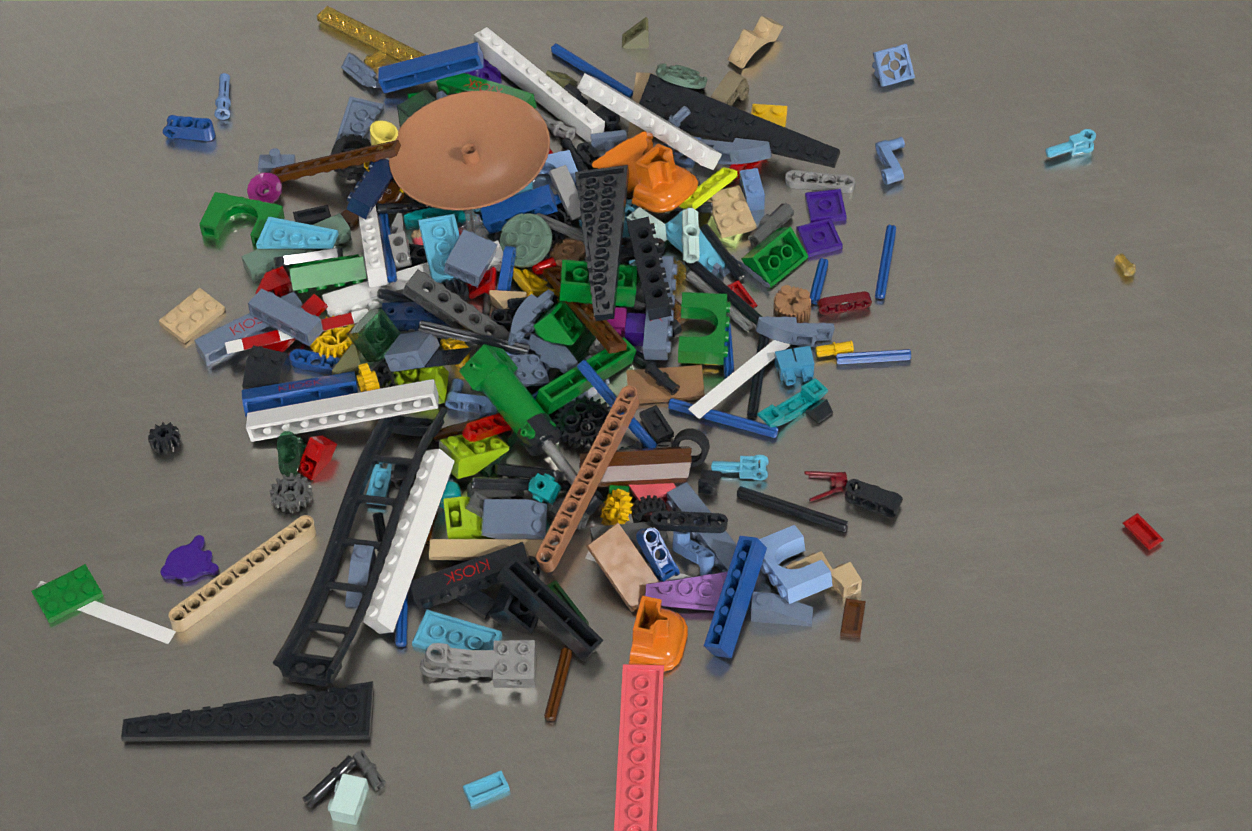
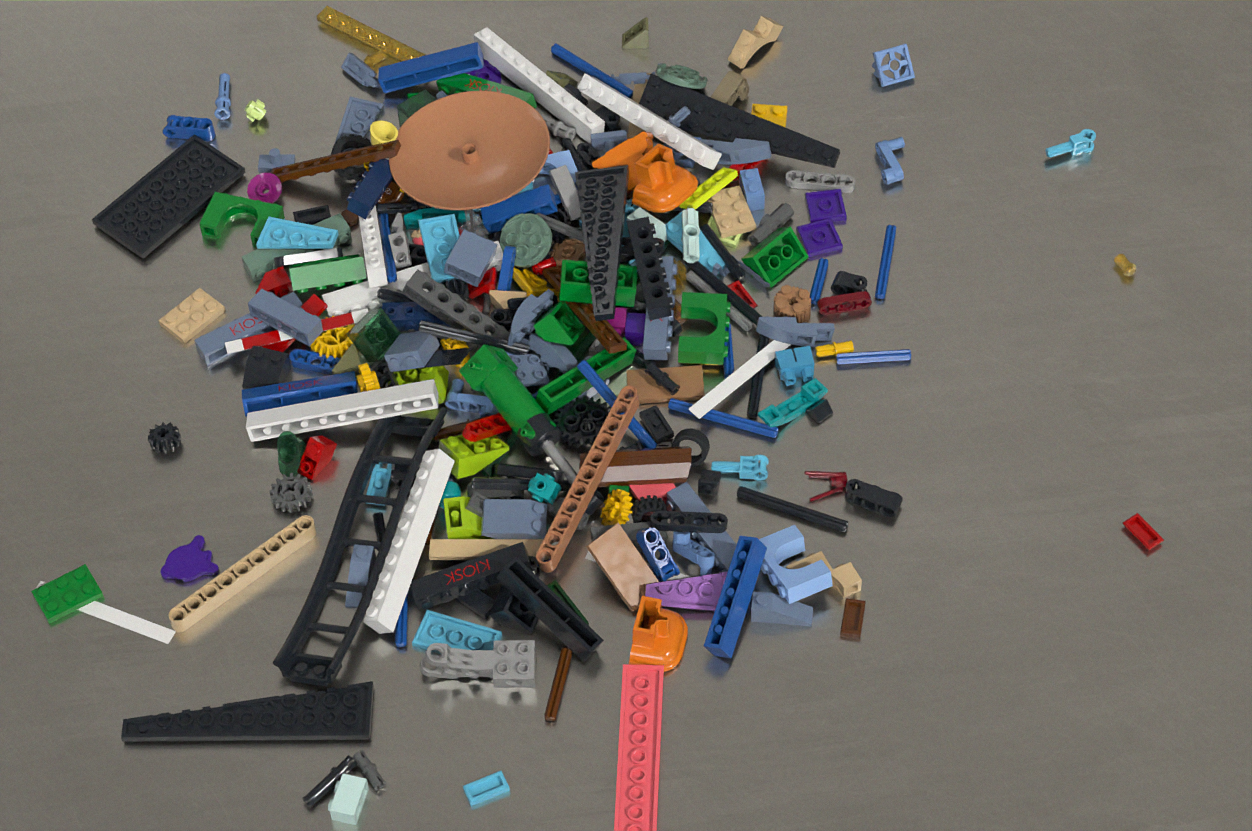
(168, 196): none -> black plate
(255, 110): none -> yellowish green gear
(627, 78): none -> sand blue piece
(848, 283): none -> black piece

